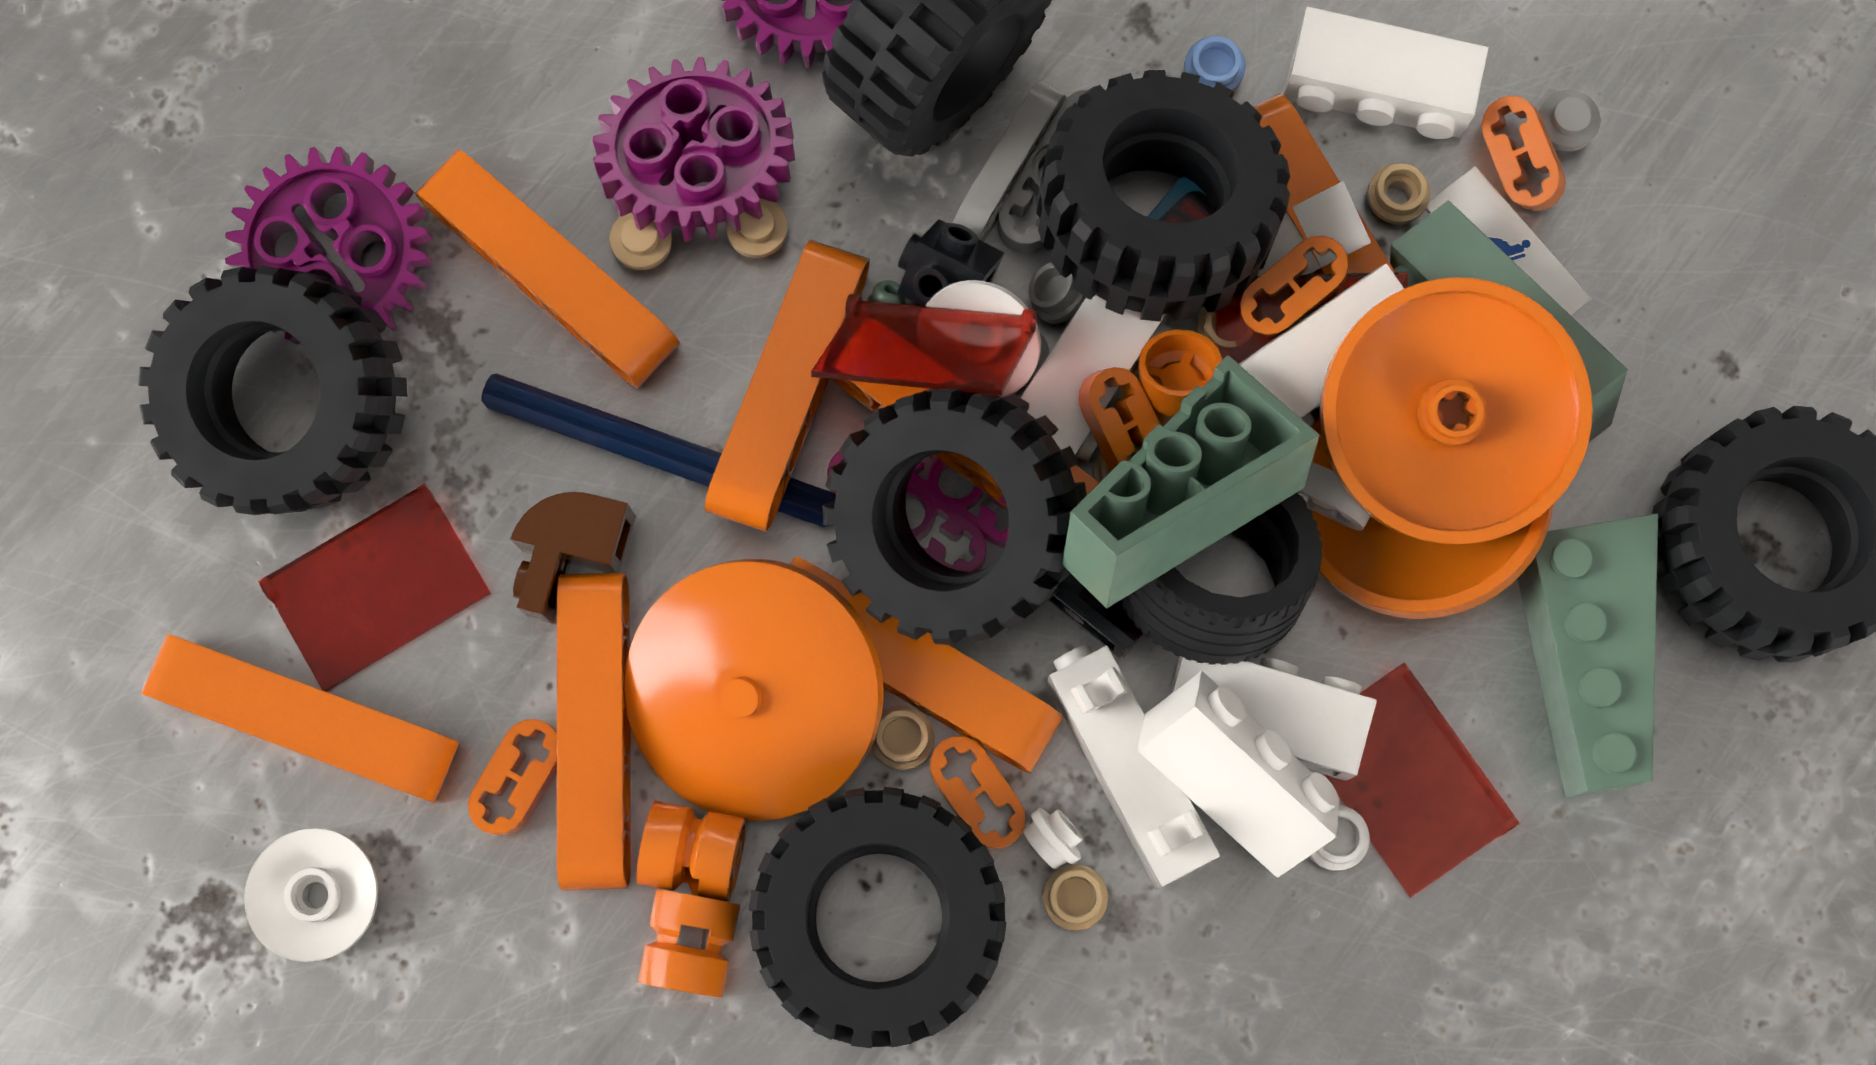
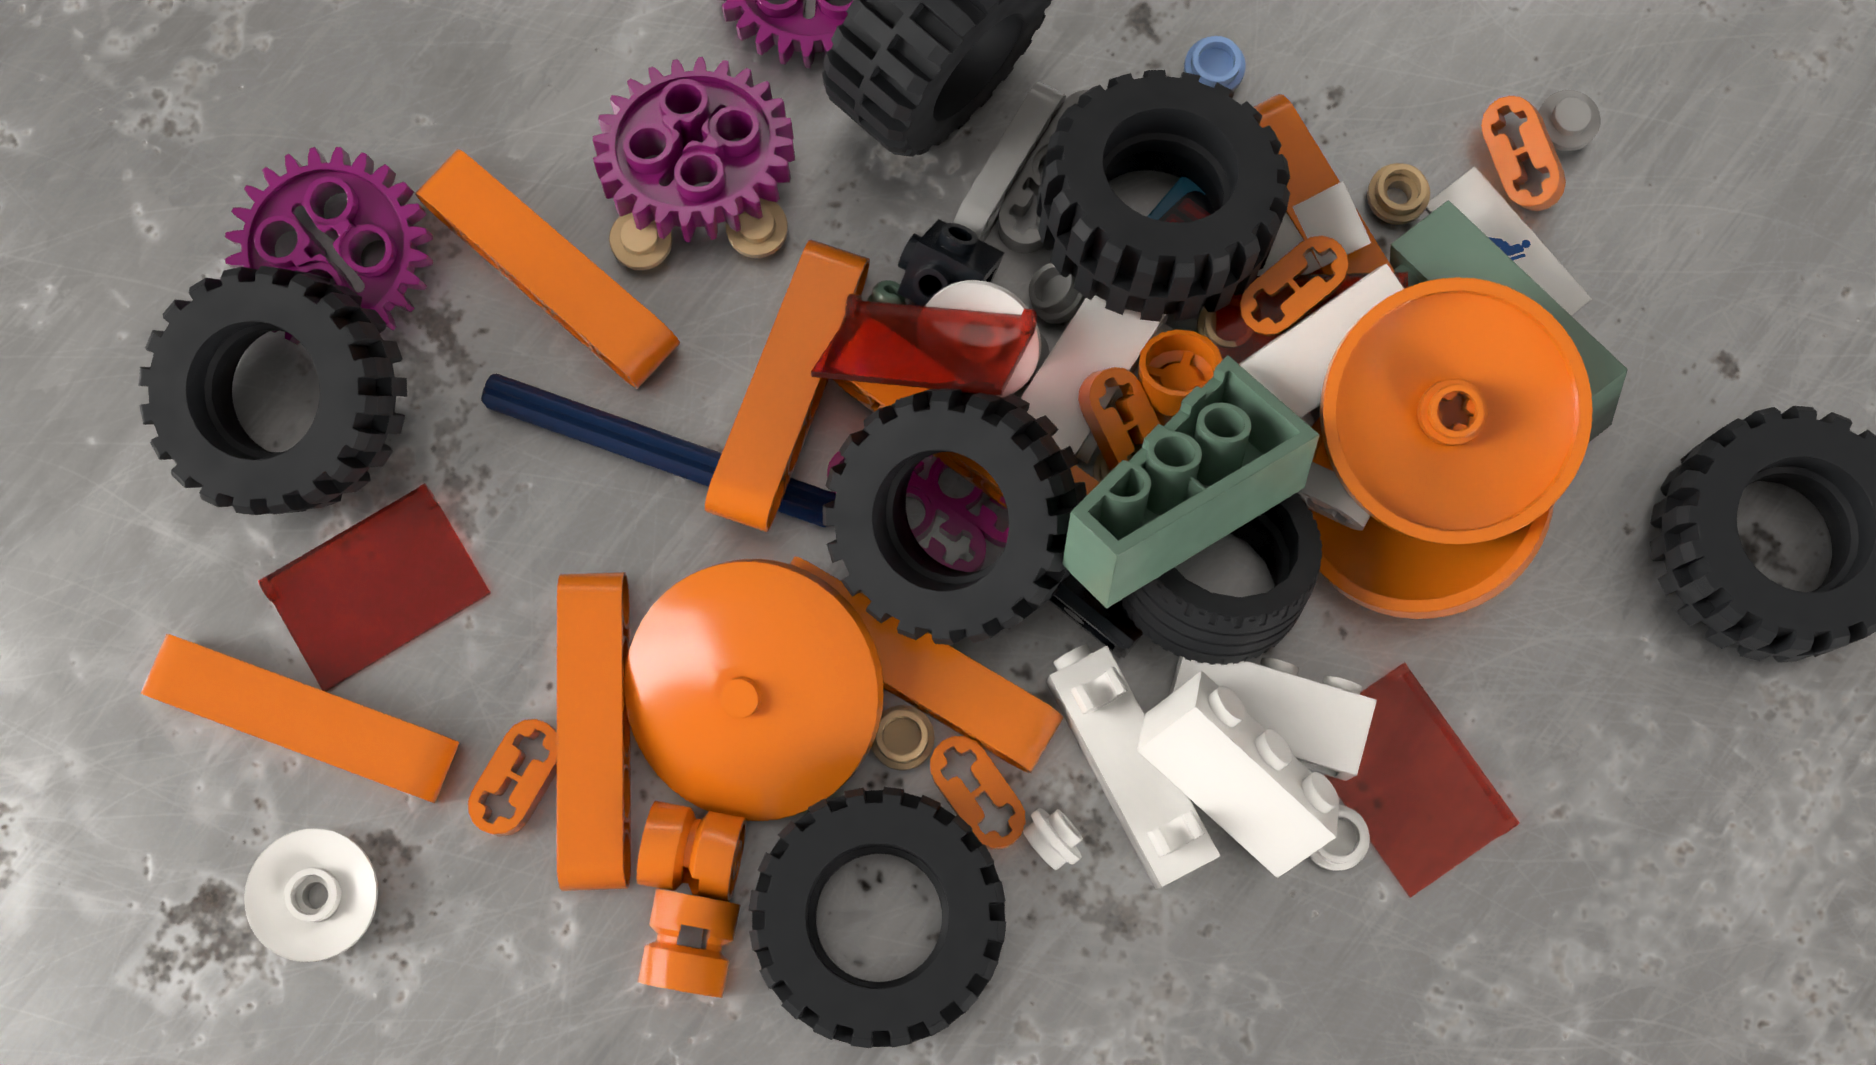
(563, 532): reddish brown brick -> none
(1075, 897): tan plate -> none
(1385, 73): white brick -> none
(1594, 649): sand green wedge -> none

